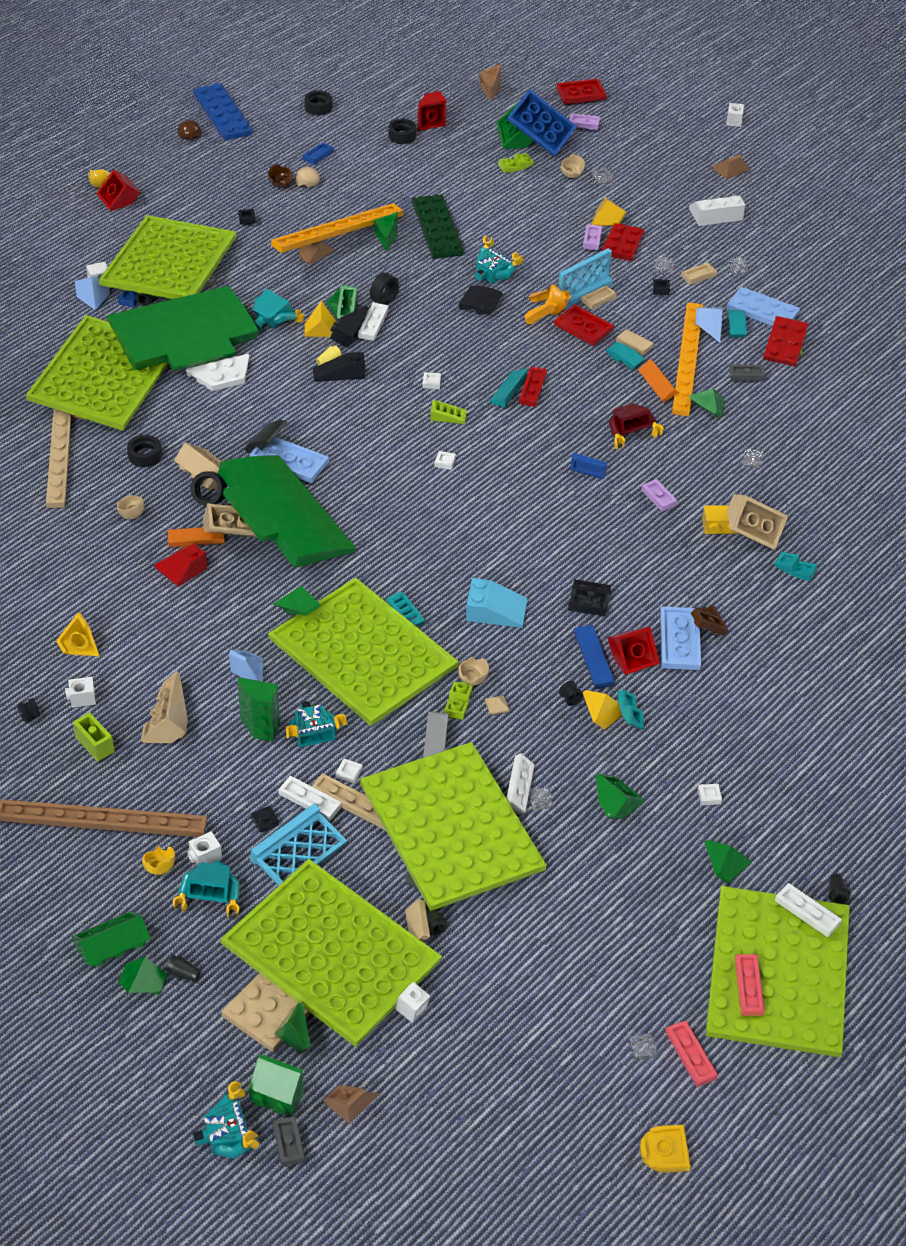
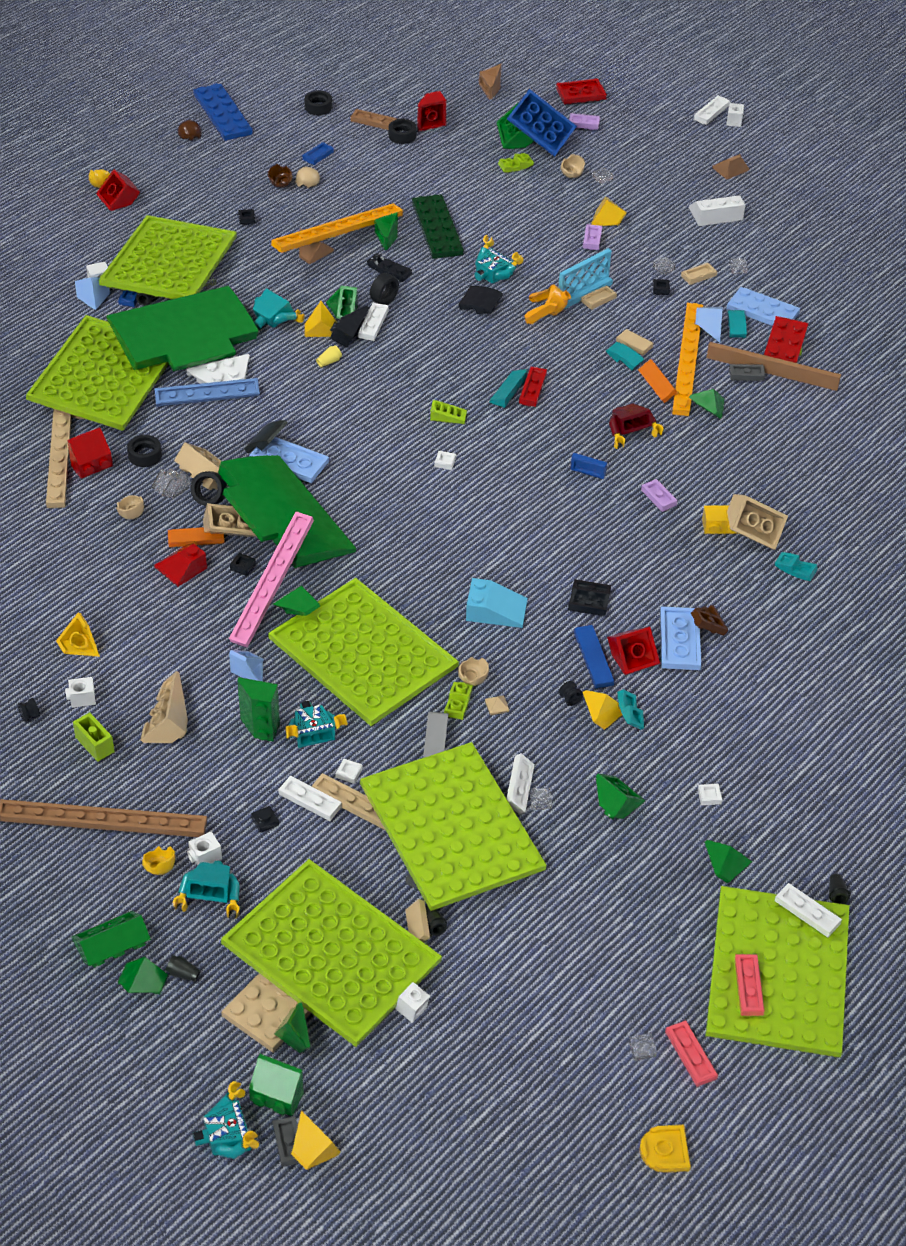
(89, 453): none -> red slope
(171, 483): none -> clear slope
(207, 392): none -> medium blue tile
(242, 564): none -> black plate
(271, 579): none -> bright pink plate
(284, 837): medium azure fence -> none
(311, 1144): none -> yellow slope
(345, 367): black slope -> none
(349, 1101): medium nougat slope -> none
(371, 119): none -> medium nougat tile
(385, 265): none -> black hinge
(400, 600): teal slope -> none
(431, 380): white tile -> none
(584, 325): red plate -> none
(623, 241): red plate -> none
(711, 110): none -> white plate
(752, 458): clear plate -> none
(775, 366): none -> medium nougat tile

